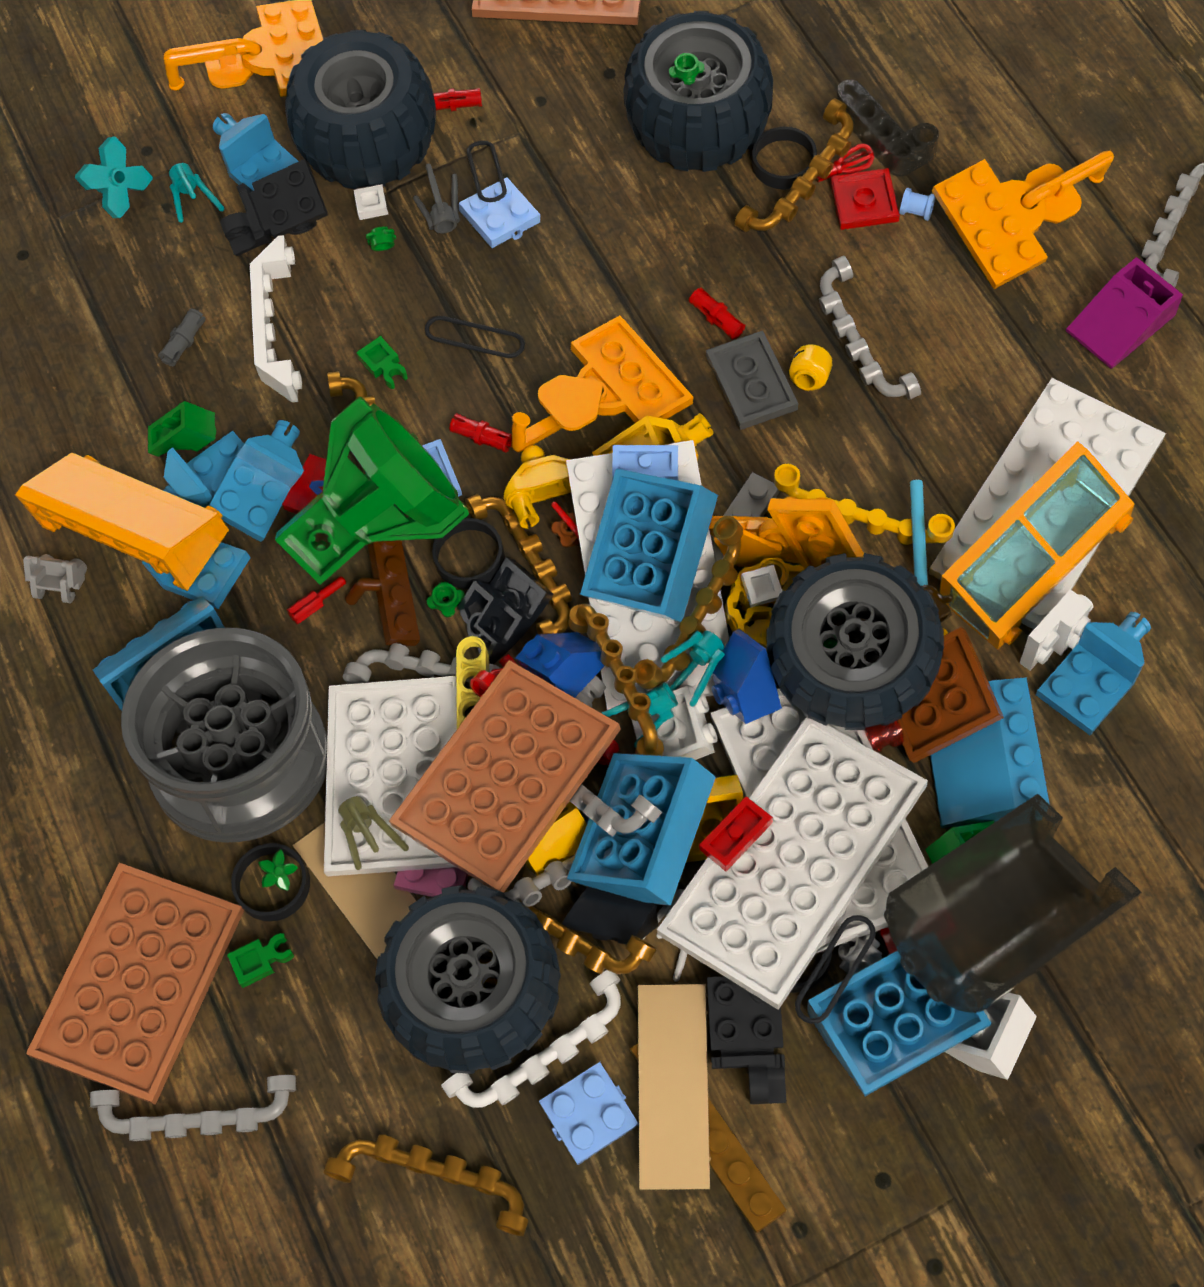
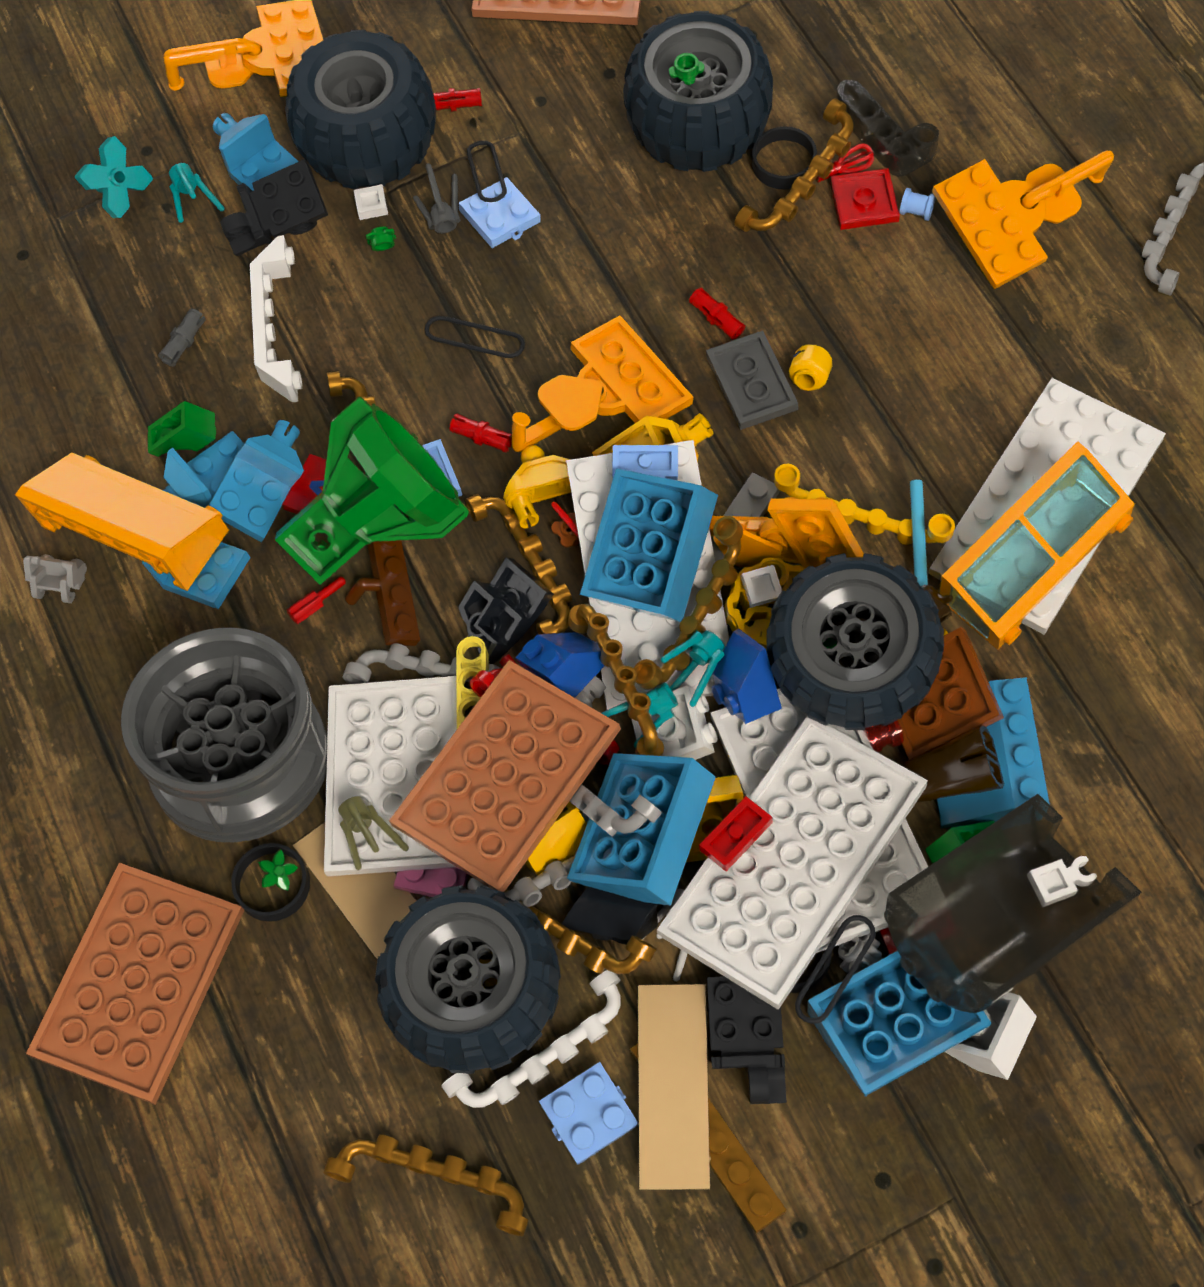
(119, 670): dark azure slope -> none
(208, 1121): light grey bar -> none
(254, 961): green plate -> none
(382, 359): green plate -> none
(441, 591): green plate -> none
(487, 576): black tyre -> none
(858, 348): light grey bar -> none
(959, 767): none -> dark brown piece
(1056, 882): none -> white plate
(1057, 630): white plate -> none
(1097, 672): dark azure plate -> none
(1125, 313): magenta slope -> none

